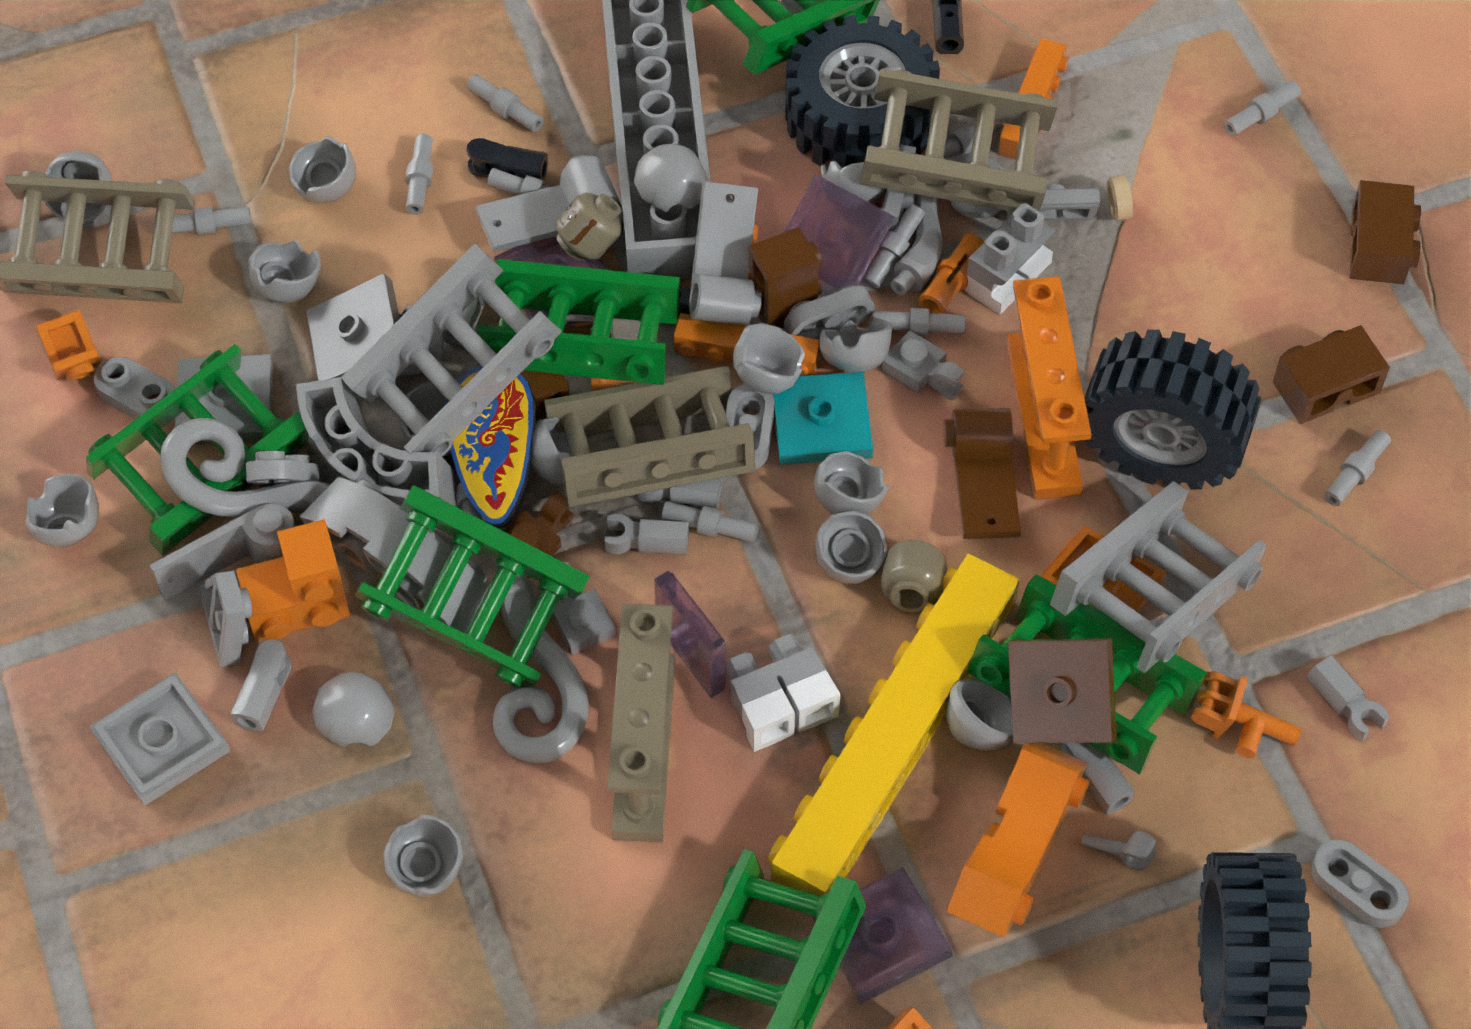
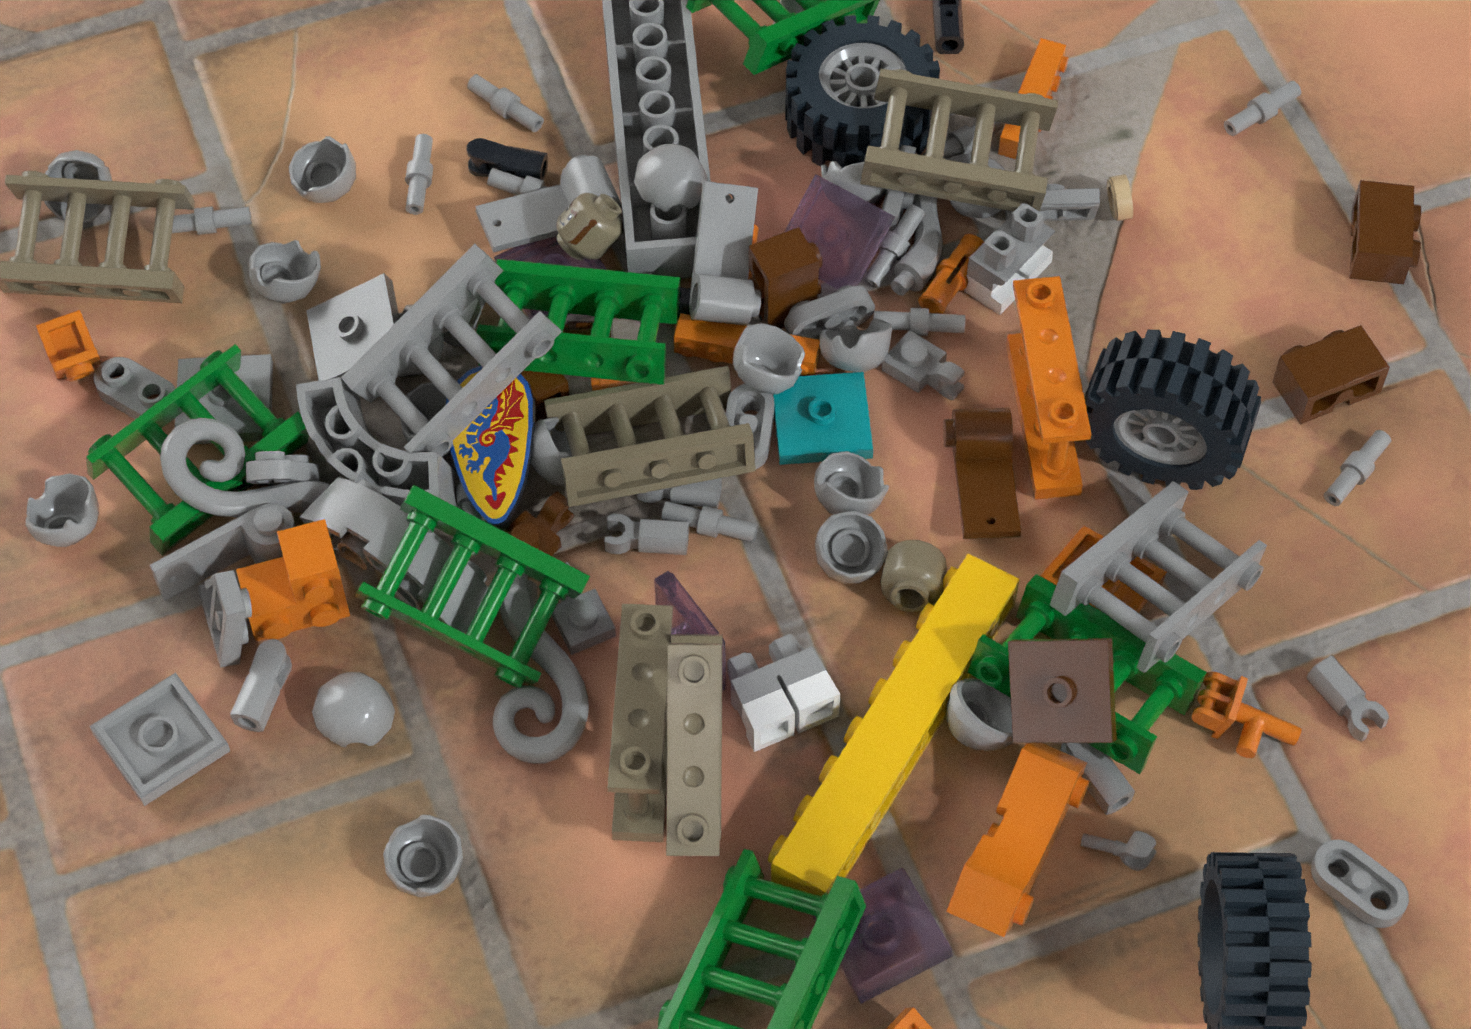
(694, 745): none -> dark tan fence

